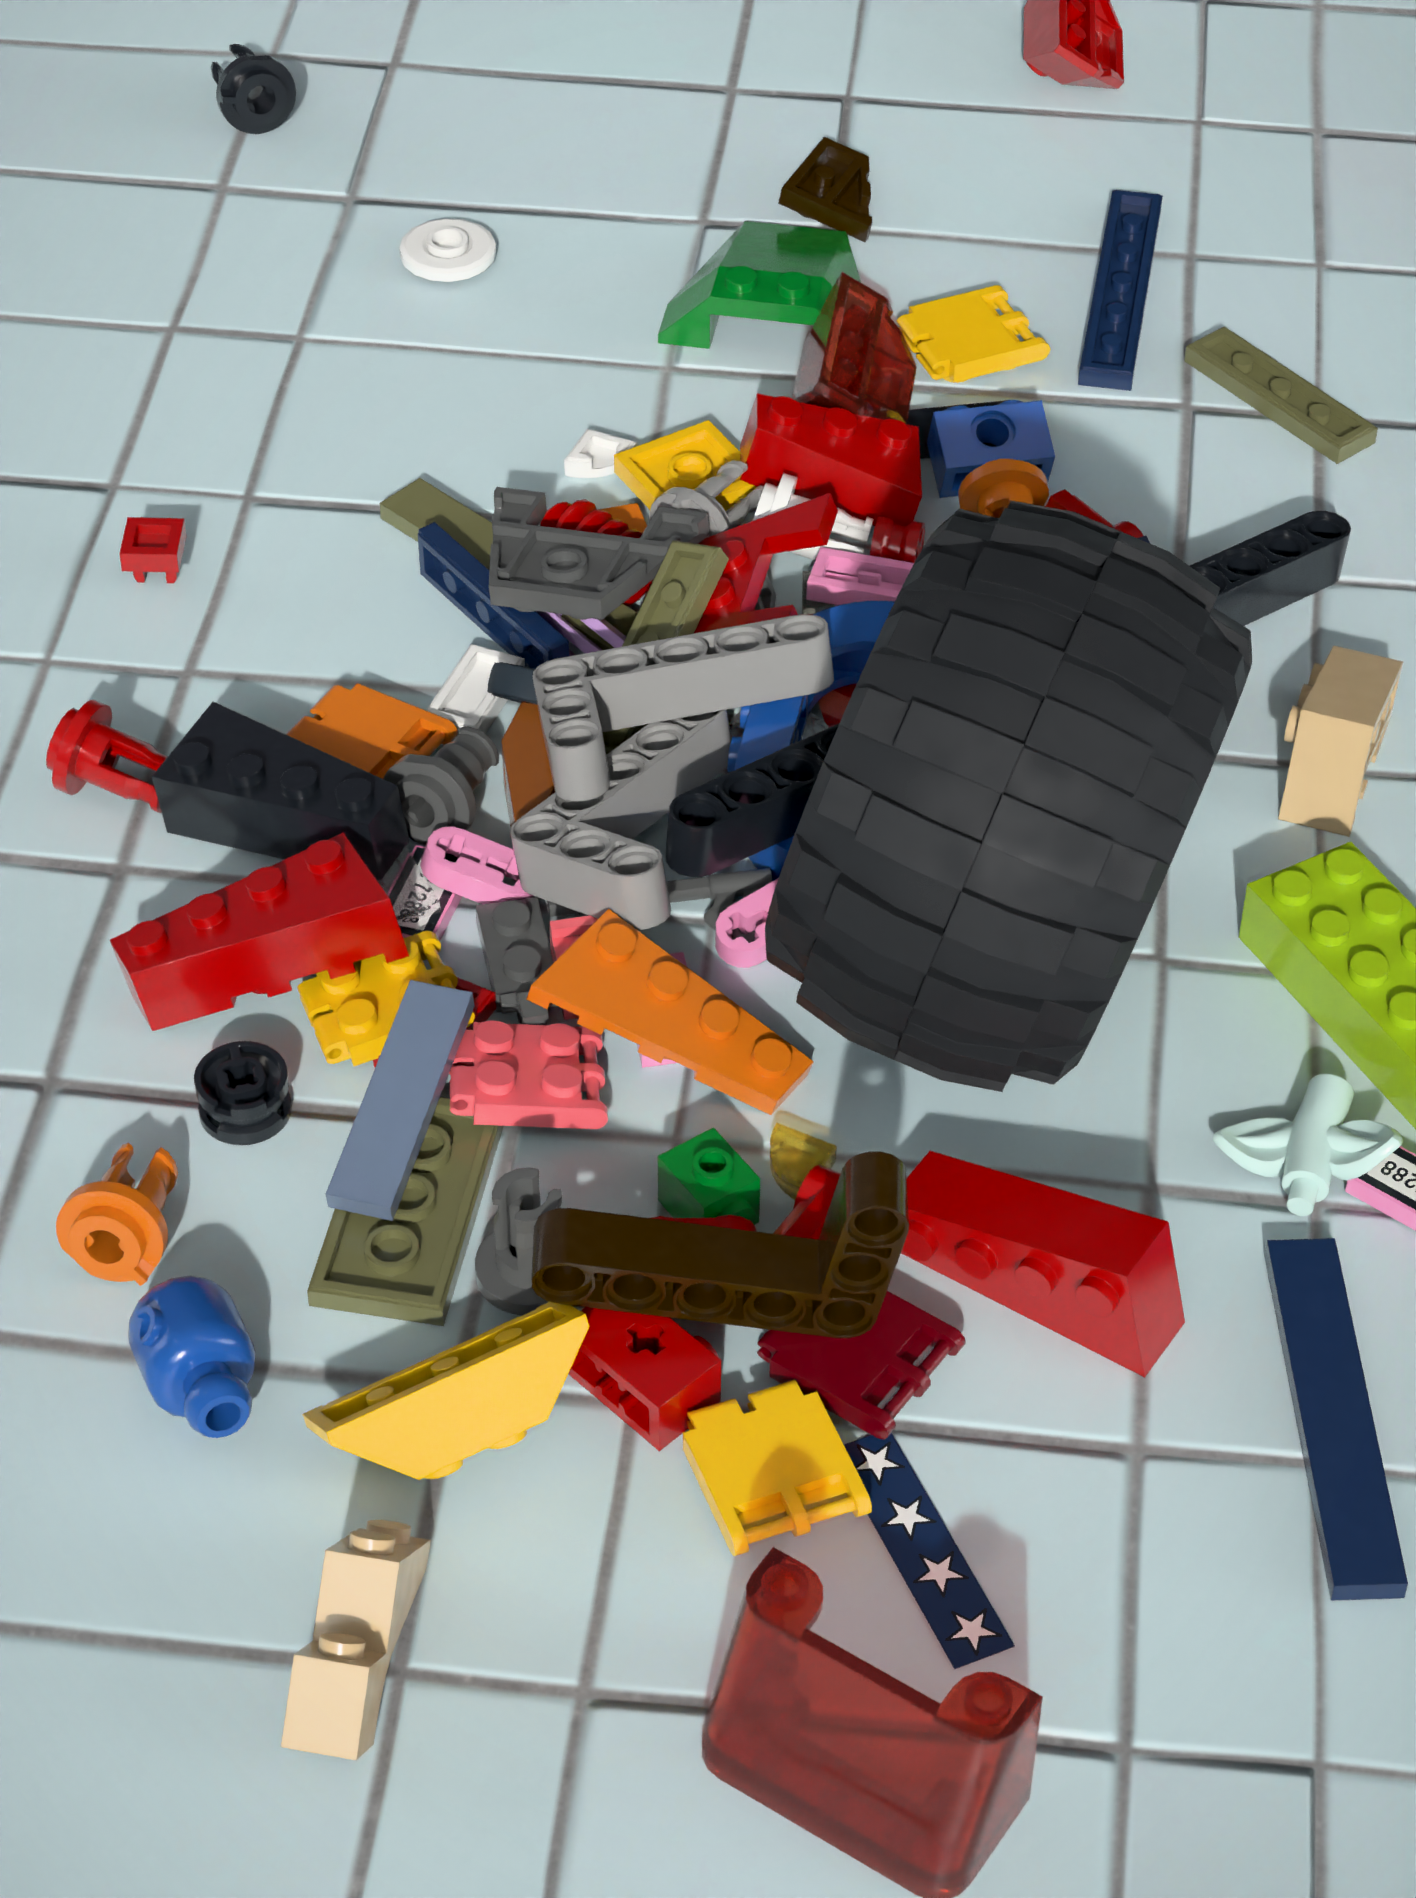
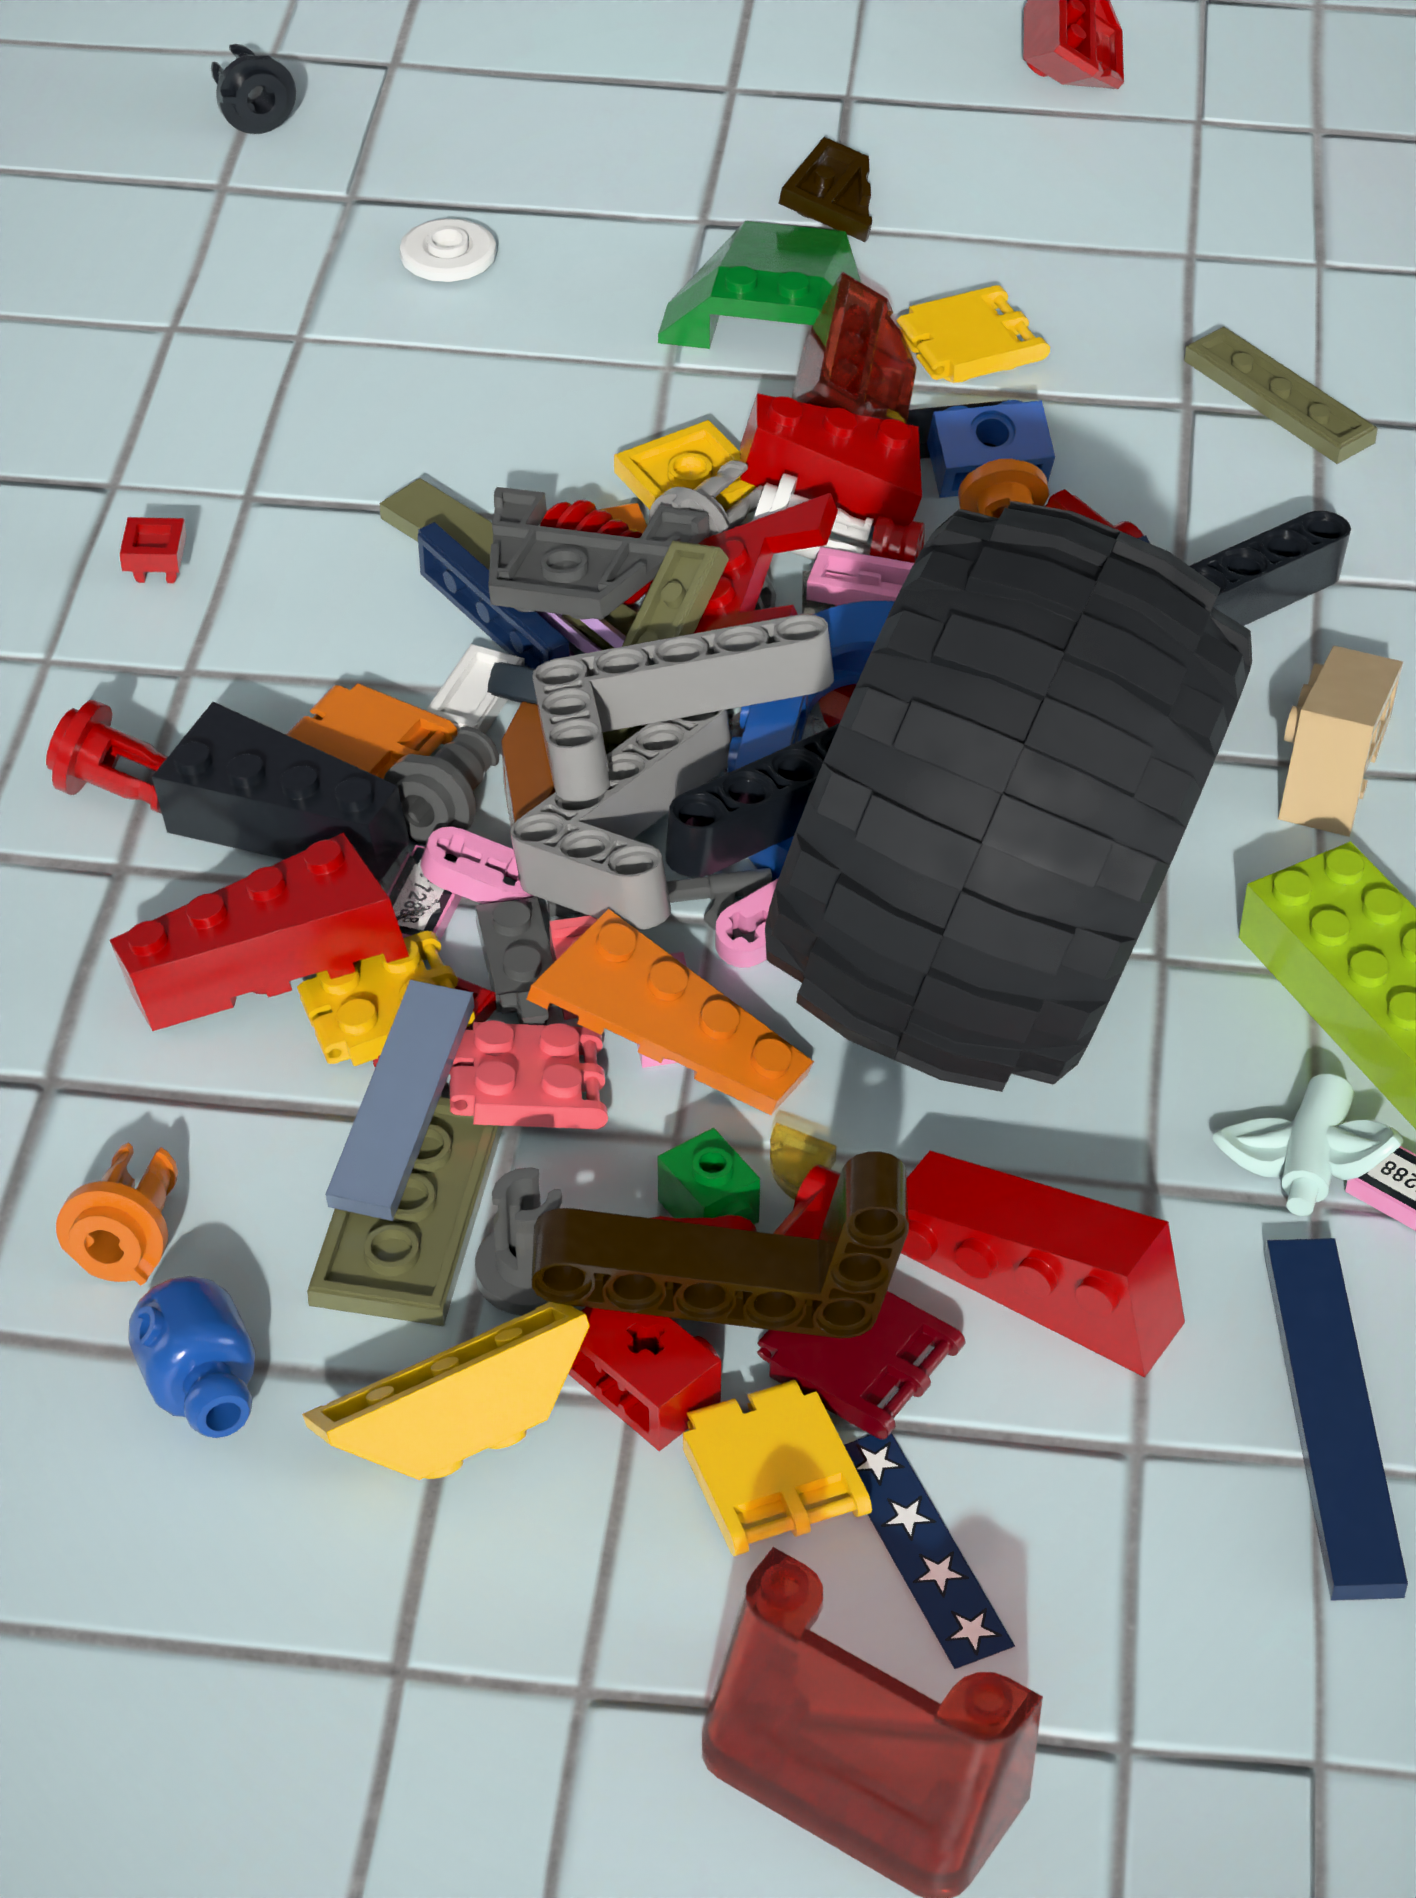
(243, 1090): black wheel -> none
(359, 1617): tan arch -> none
(595, 455): white tile -> none
(1120, 291): dark blue tile -> none

